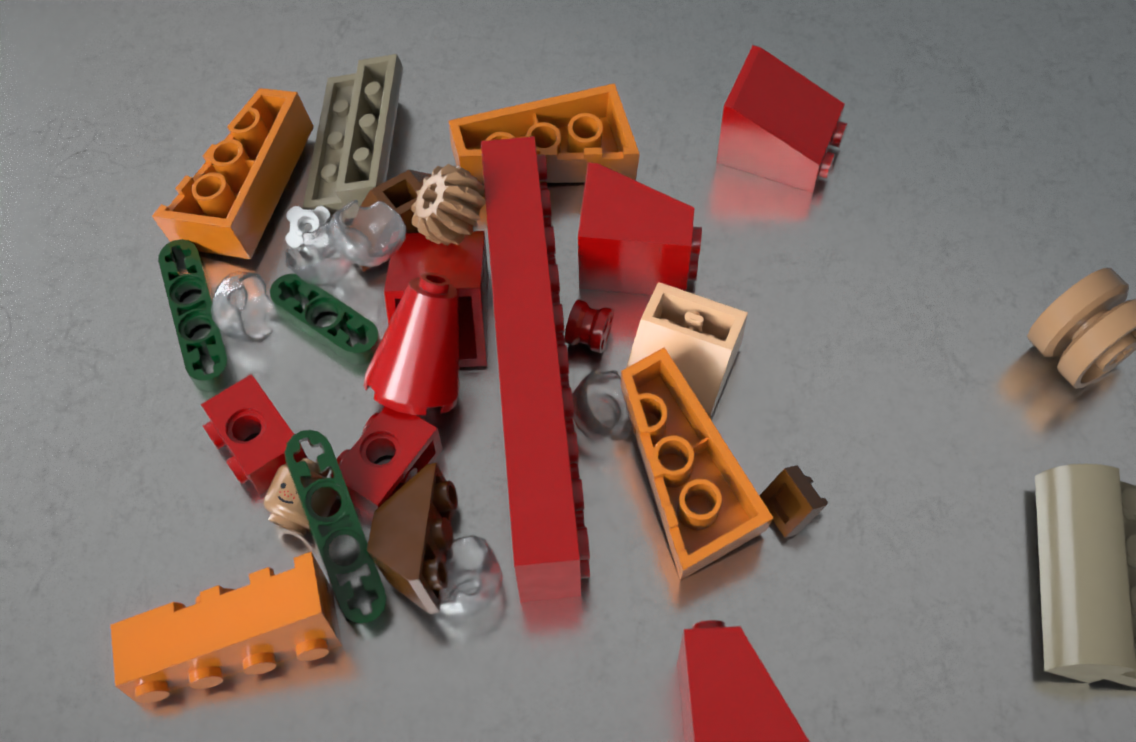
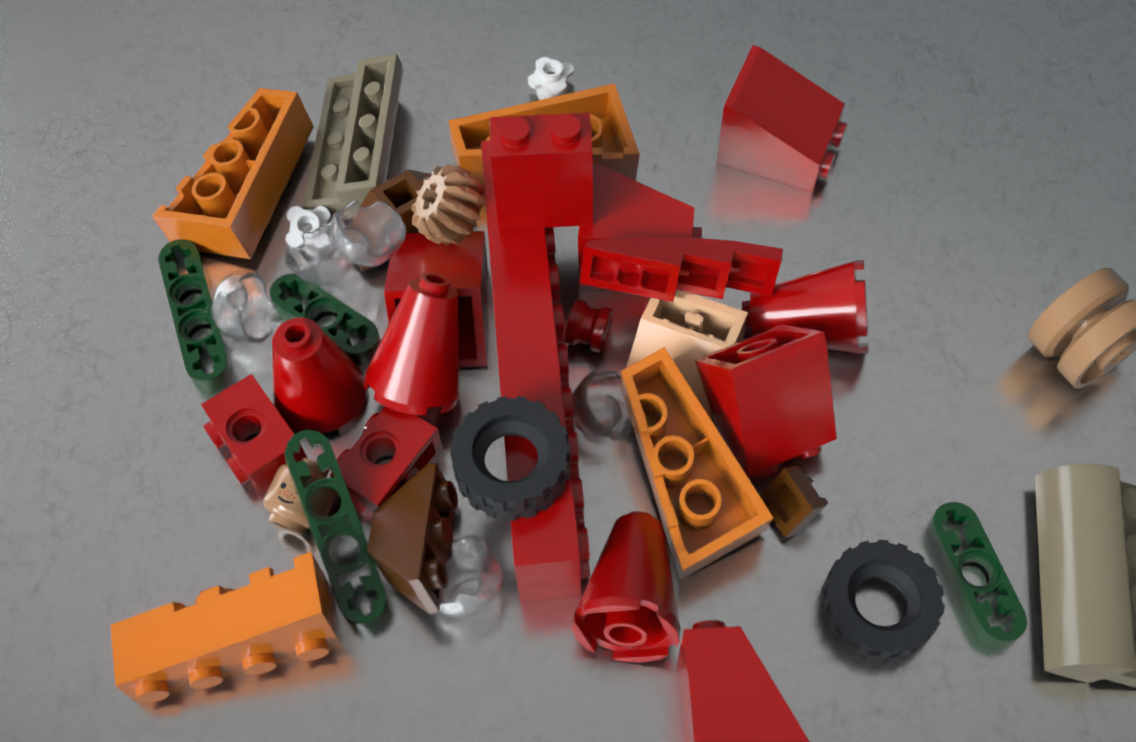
(314, 379): none -> red cone
(501, 419): none -> black tyre
(542, 170): none -> red slope
(550, 77): none -> white plate
(630, 594): none -> red cone
(688, 264): none -> red slope
(771, 397): none -> red slope
(817, 301): none -> red cone
(904, 569): none -> black tyre
(1005, 603): none -> dark green beam

